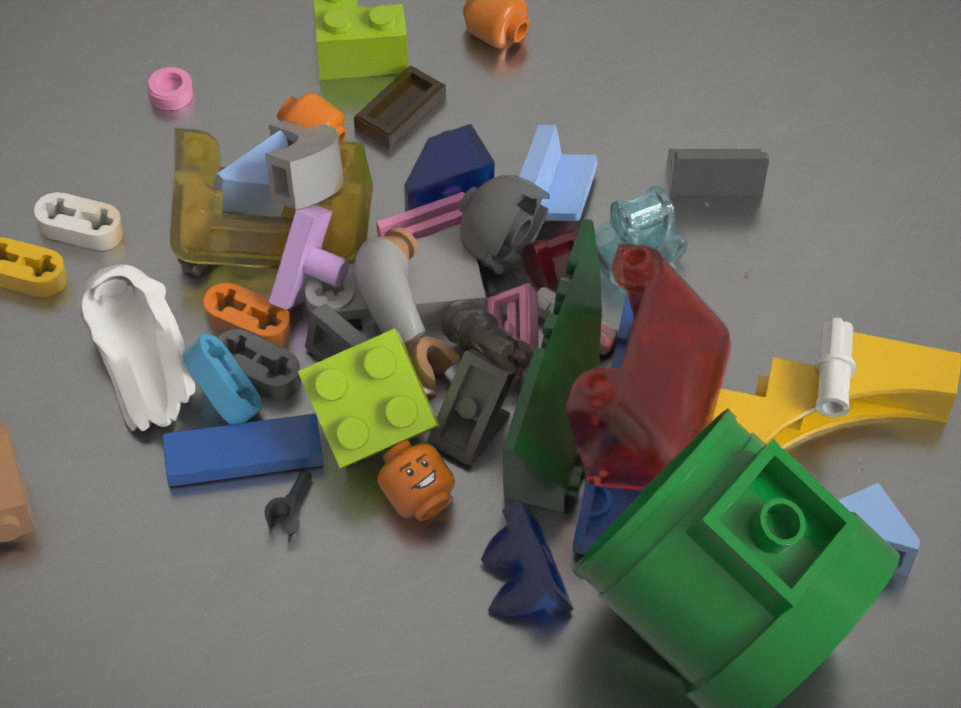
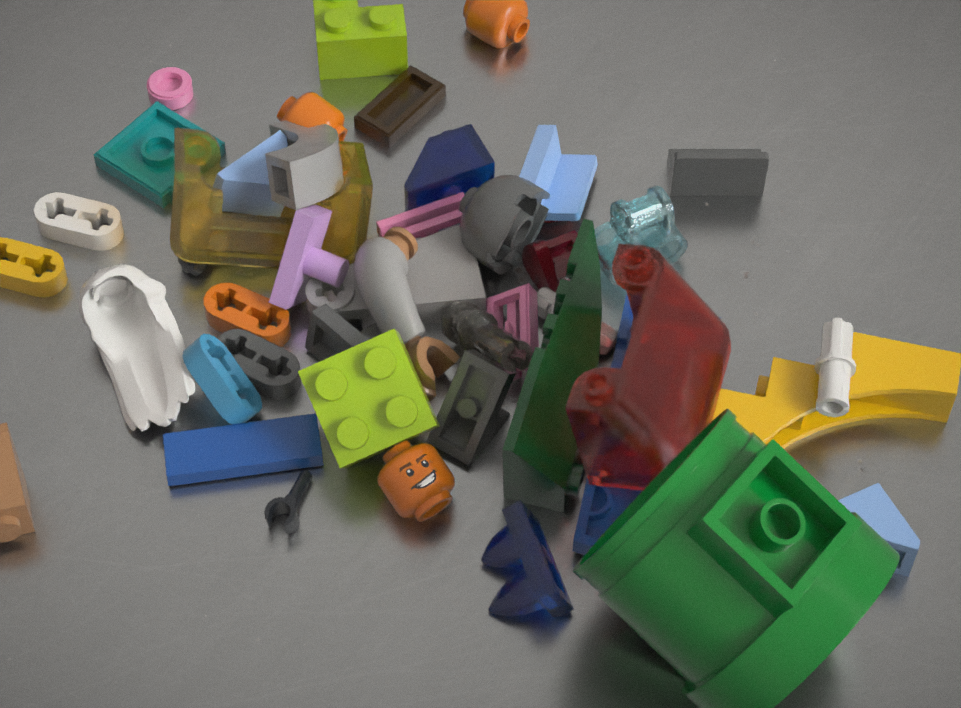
(144, 153): none -> teal tile

